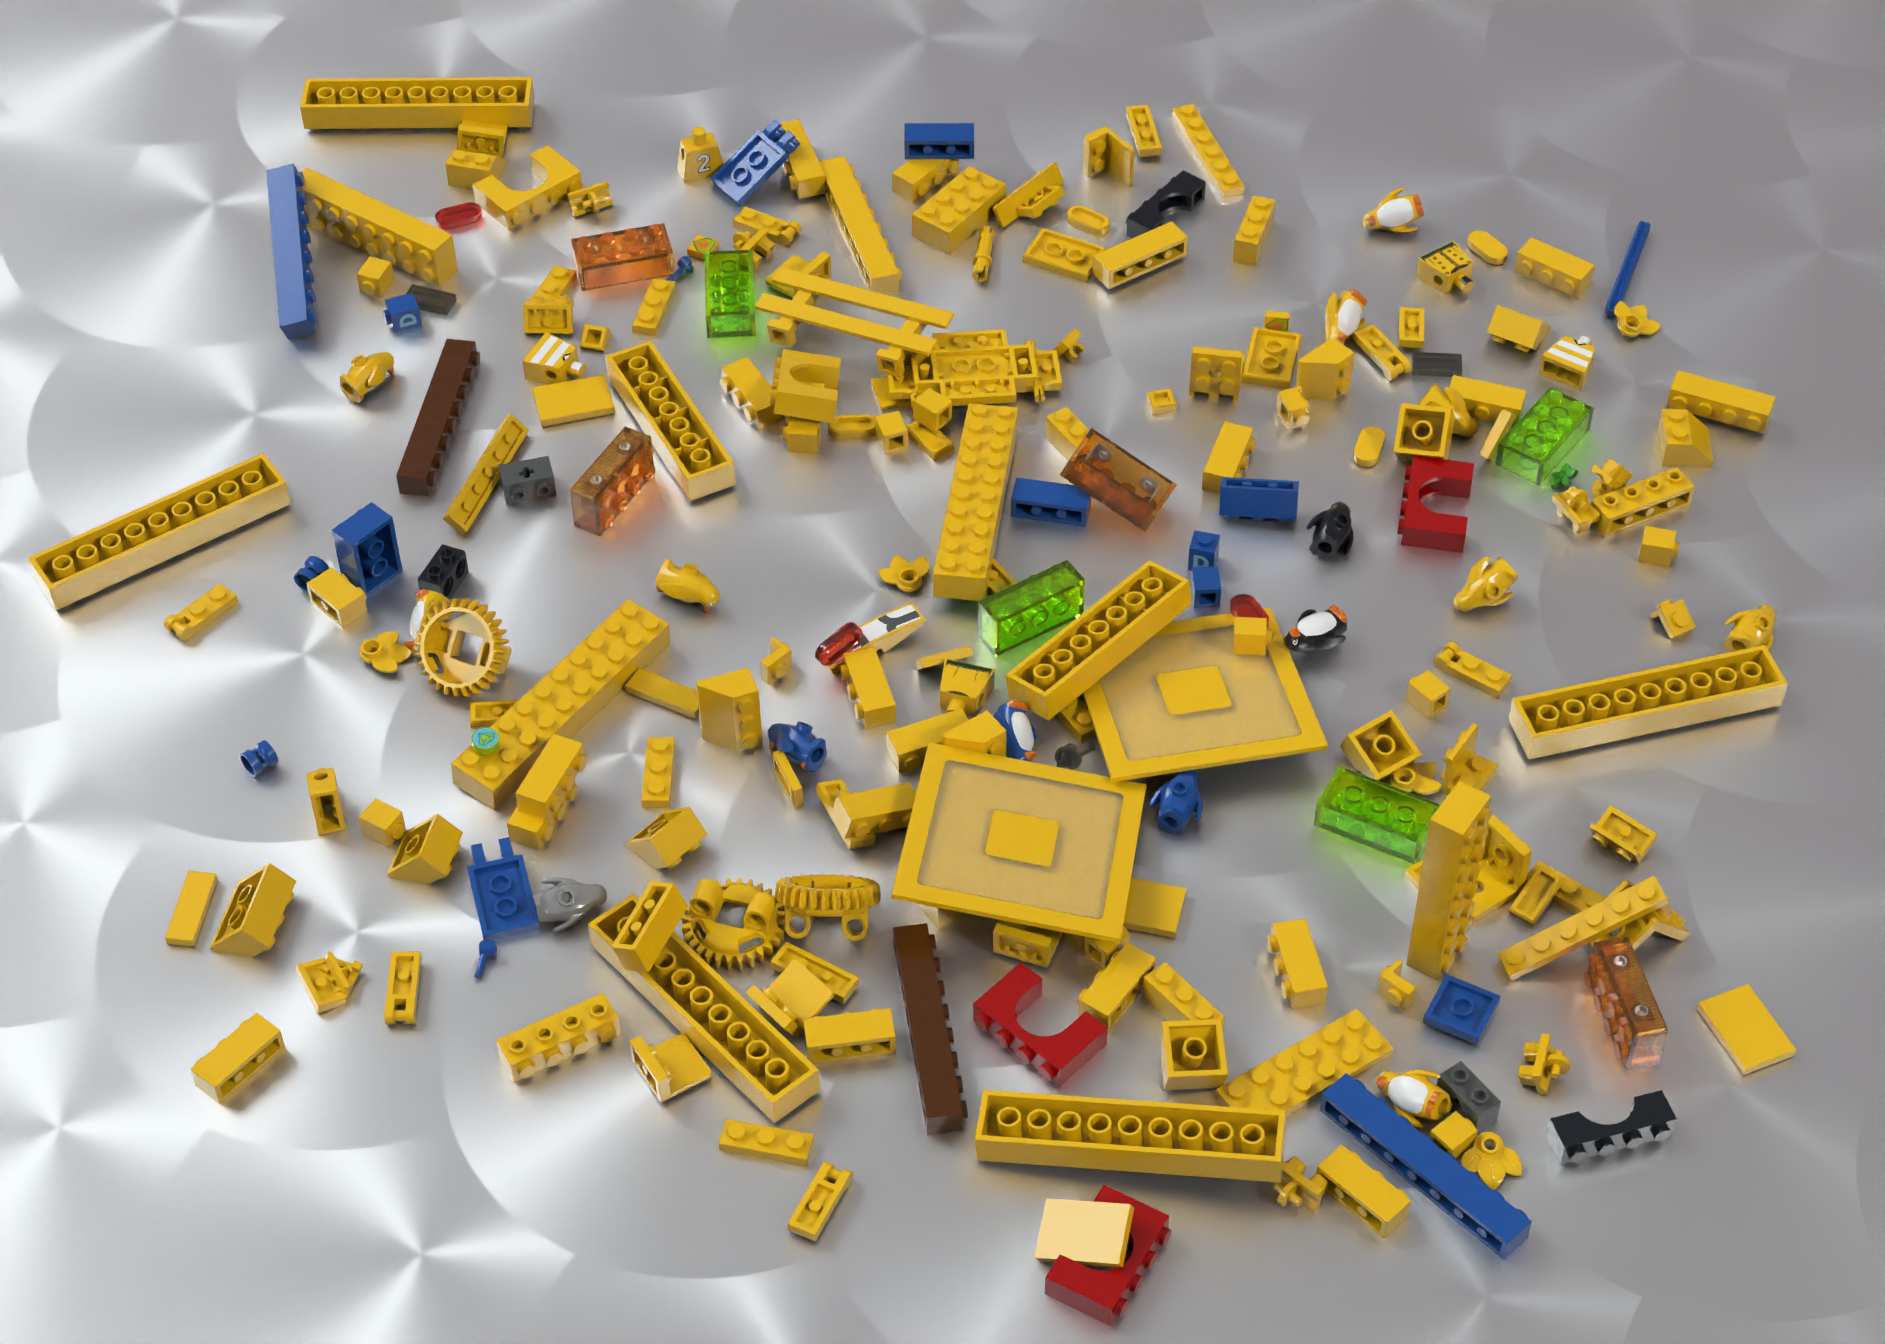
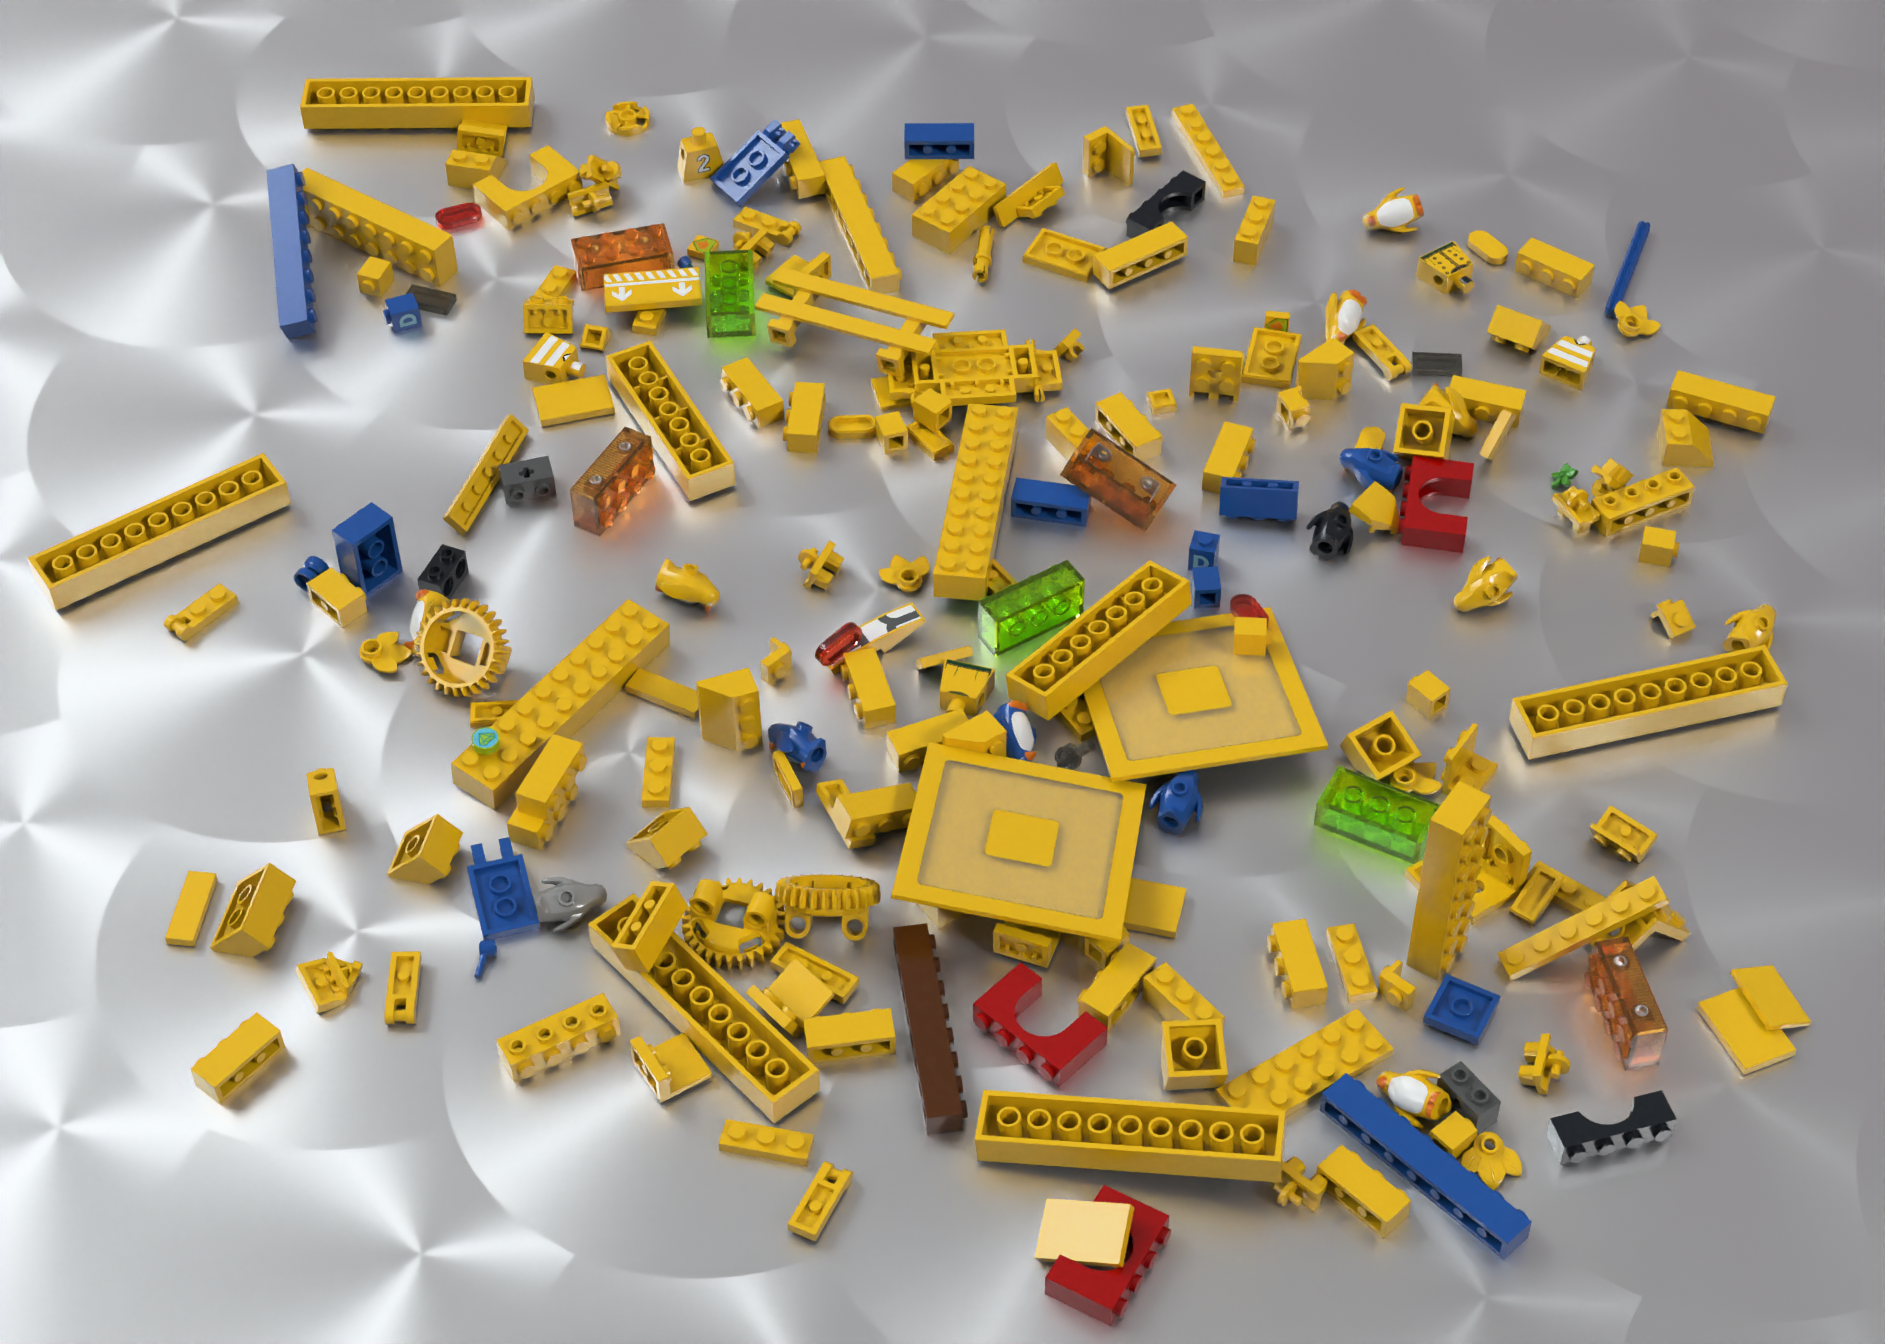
(259, 758): blue wheel -> none
(366, 375): yellow animal -> none
(382, 823): yellow brick -> none
(438, 418): reddish brown brick -> none
(600, 171): none -> yellow hips
(625, 116): none -> yellow piece
(652, 289): none -> yellow tile
(800, 399): yellow arch -> none
(817, 575): none -> yellow hips
(1088, 220): yellow tile -> none
(1128, 427): none -> yellow brick
(1317, 630): animal -> none
(1351, 963): none -> yellow plate
(1372, 466): none -> blue animal
(1377, 508): none -> yellow slope
(1411, 327): yellow plate -> none
(1472, 670): yellow plate -> none
(1544, 436): clear neon green brick -> none
(1770, 997): none -> yellow piece

